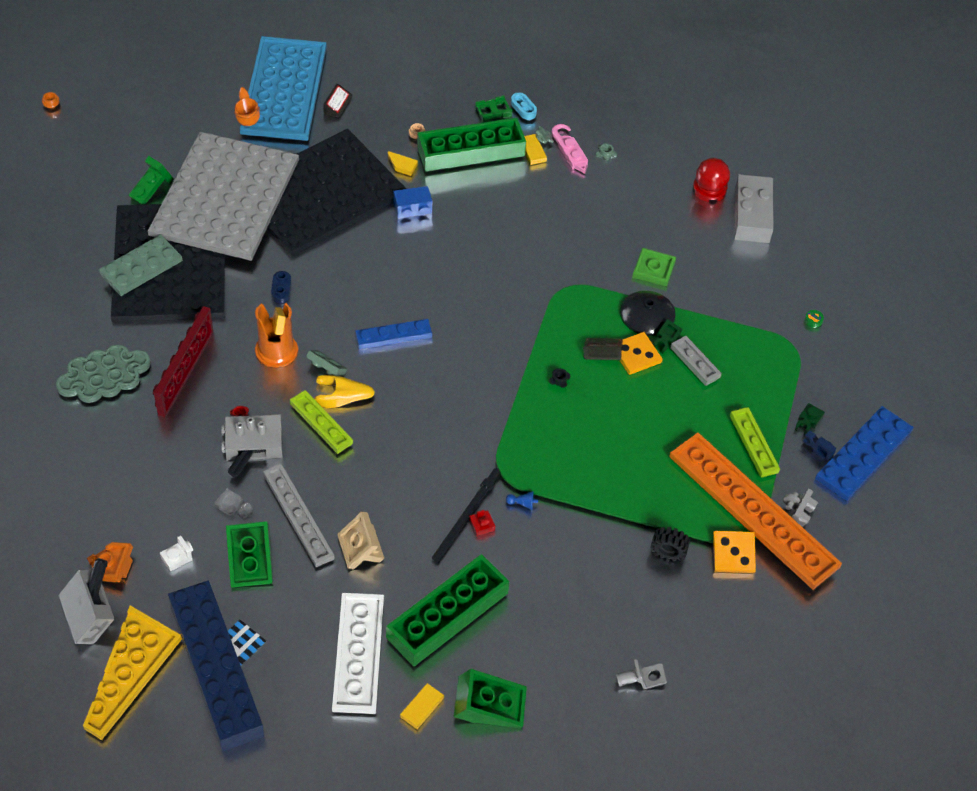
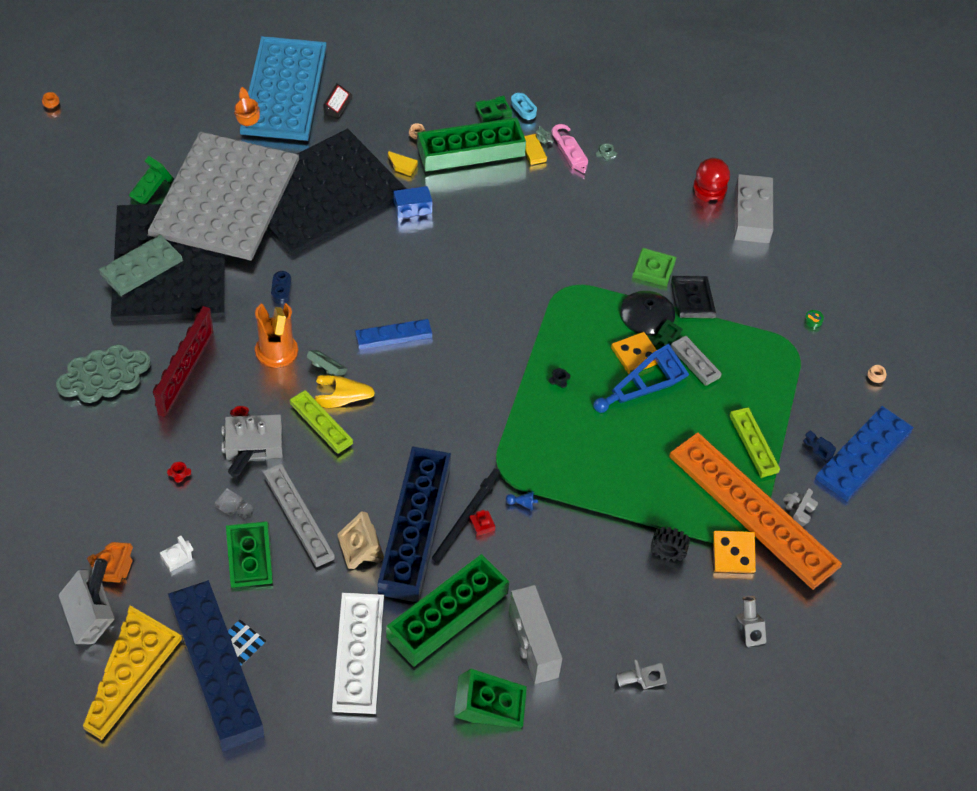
(179, 467): none -> red plate
(414, 524): none -> dark blue brick
(422, 706): yellow tile -> none
(535, 635): none -> light grey brick
(603, 349): clear smoke slope -> none
(669, 365): none -> blue plate
(693, 297): none -> black tile
(751, 621): none -> light grey bracket
(809, 418): dark green plate -> none
(877, 374): none -> light nougat plate

